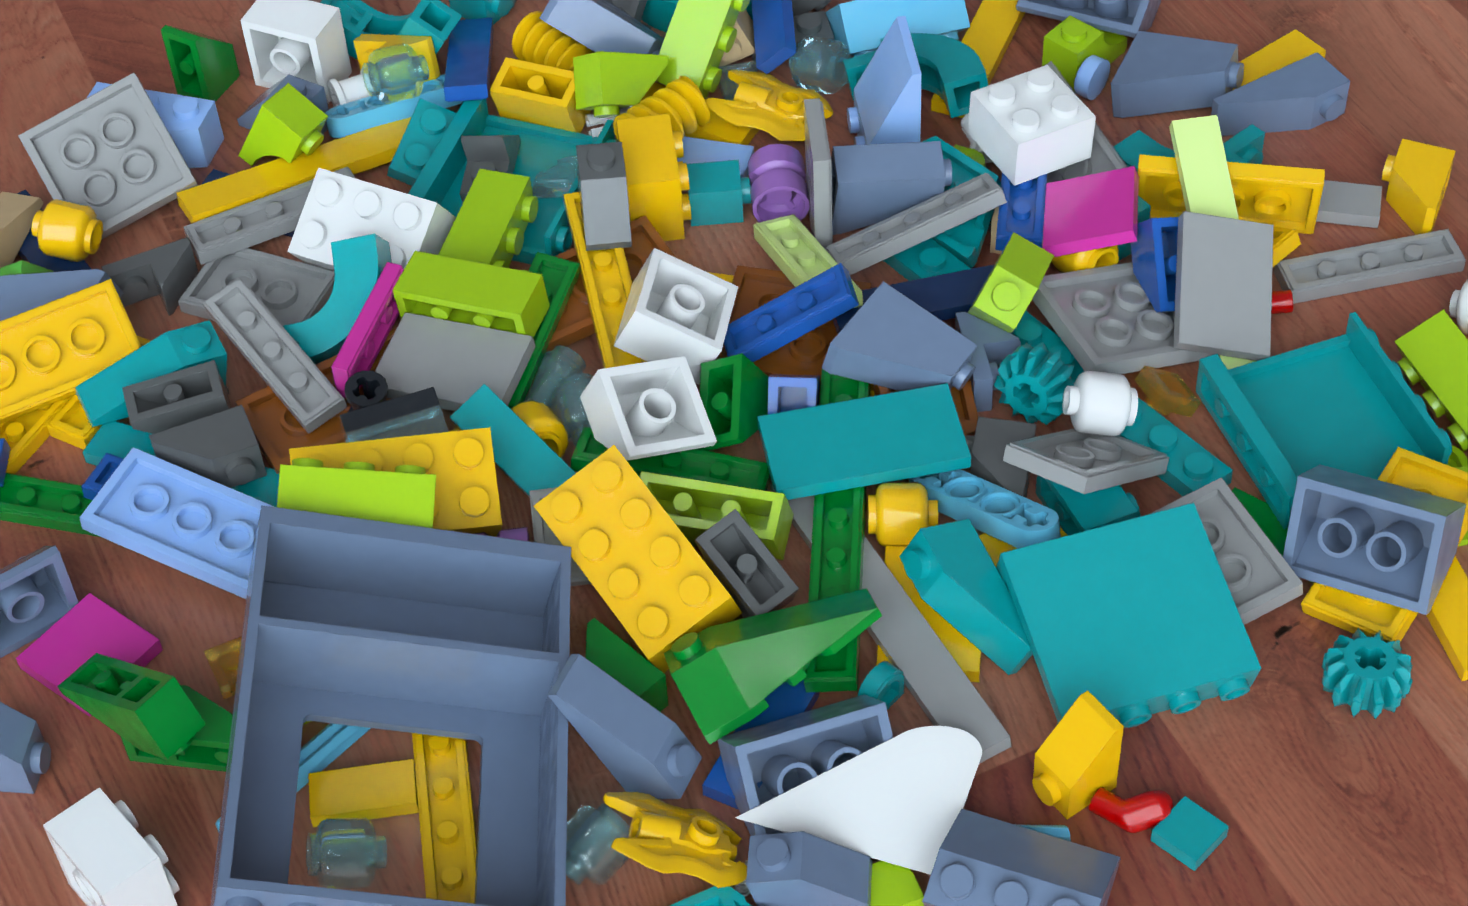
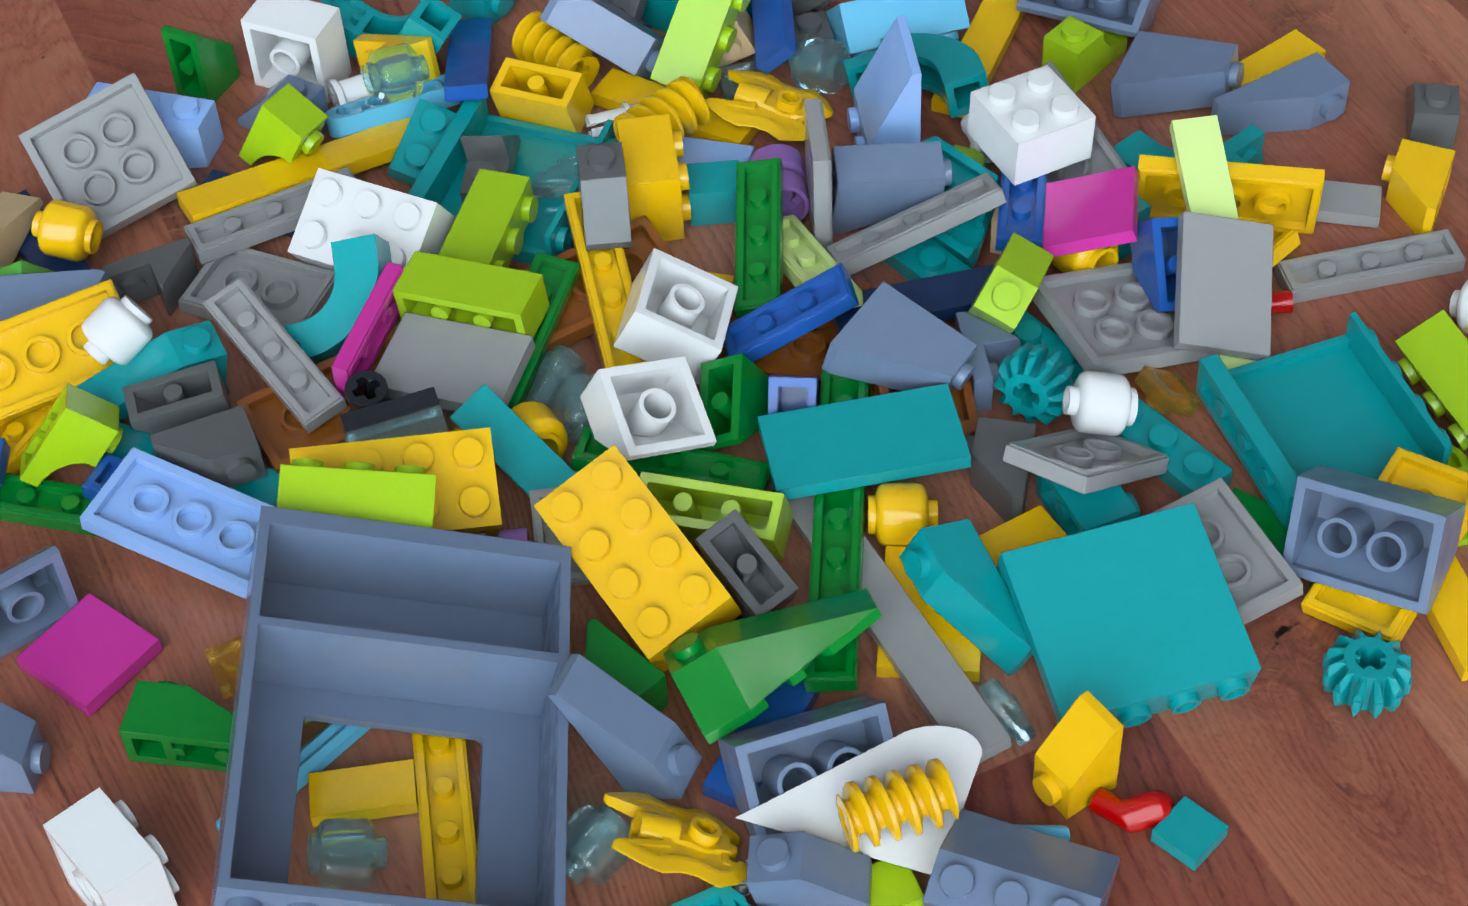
(73, 432): none -> lime arch
(117, 330): none -> white head
(136, 704): green slope -> none
(614, 80): lime slope -> none
(758, 234): none -> green tile
(883, 683): teal tile -> none
(896, 803): none -> yellow piece
(991, 508): medium azure beam -> none
(1007, 711): none -> clear light blue tile
(1092, 77): light blue tile -> none
(1432, 114): none -> dark grey slope

